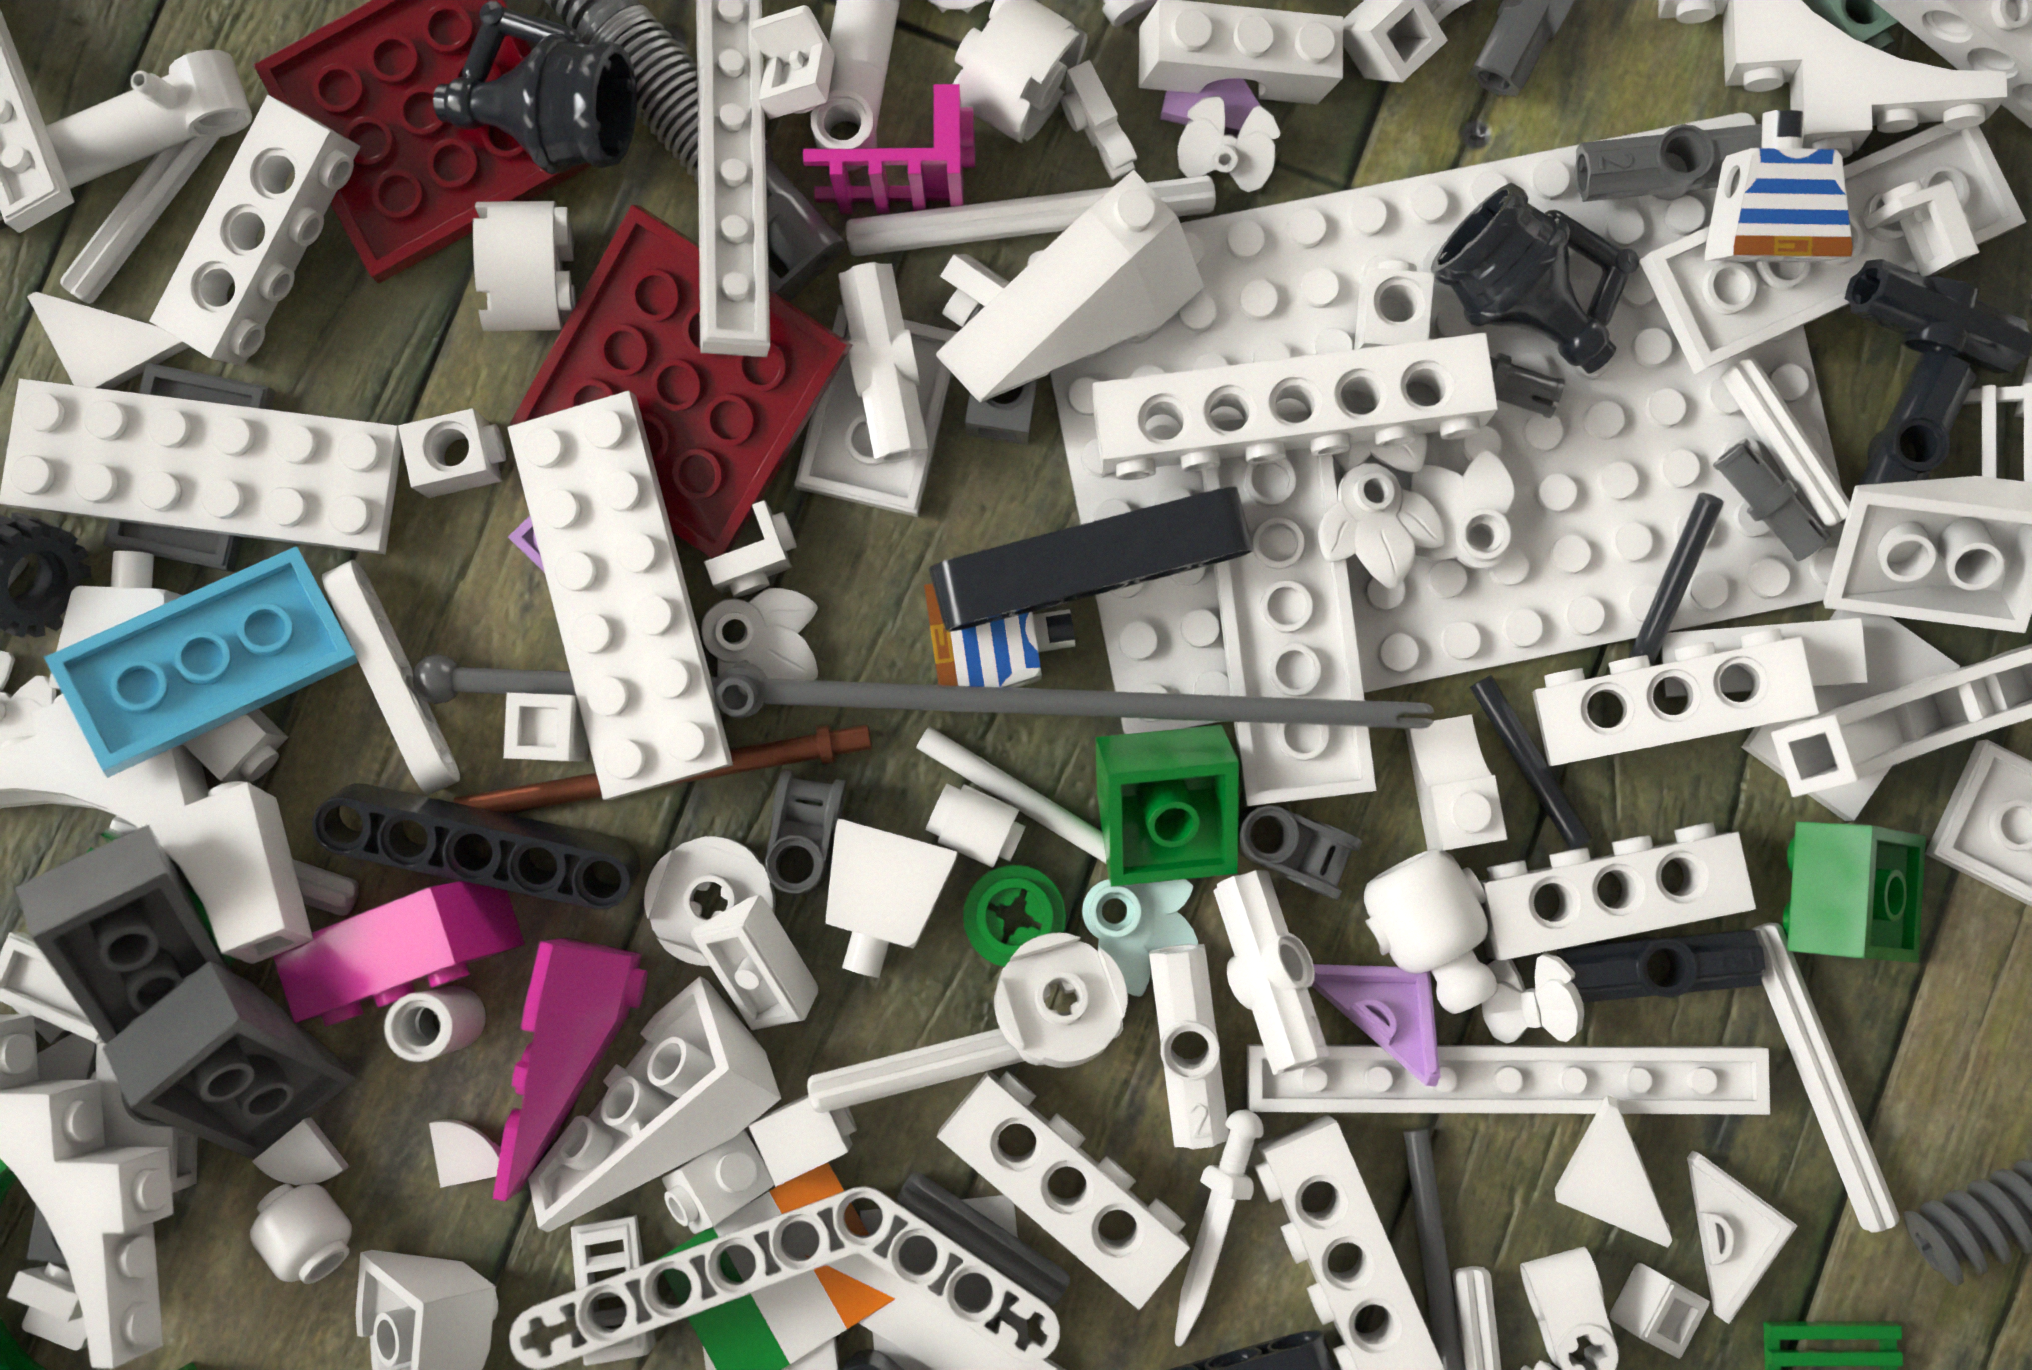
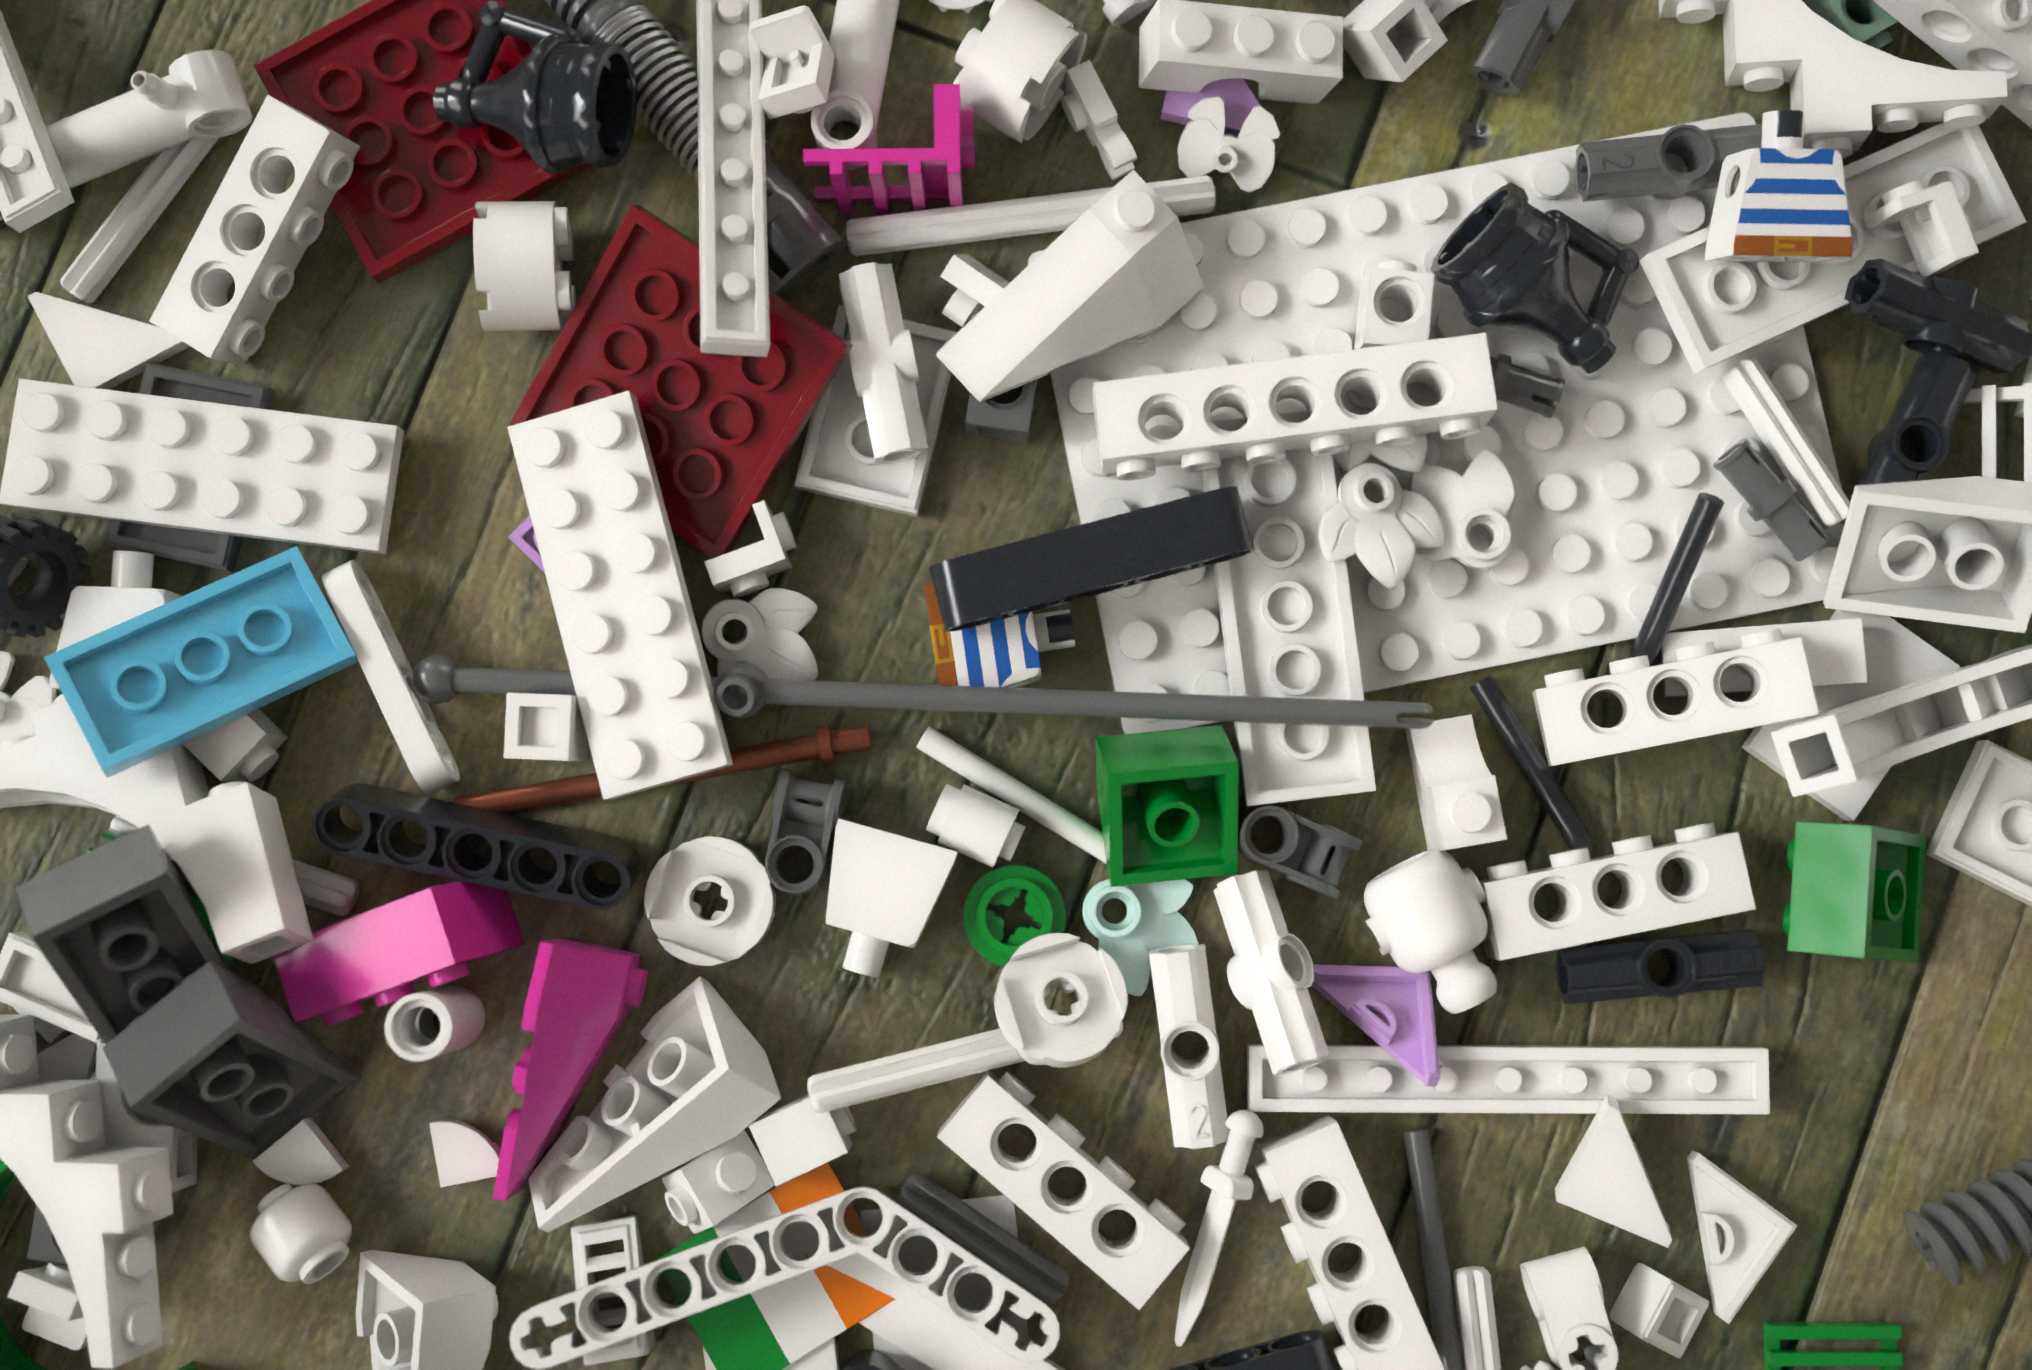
(425, 449): white brick -> none
(757, 964): white slope -> none
(1552, 1004): white piece -> none
(1824, 1083): white axle -> none

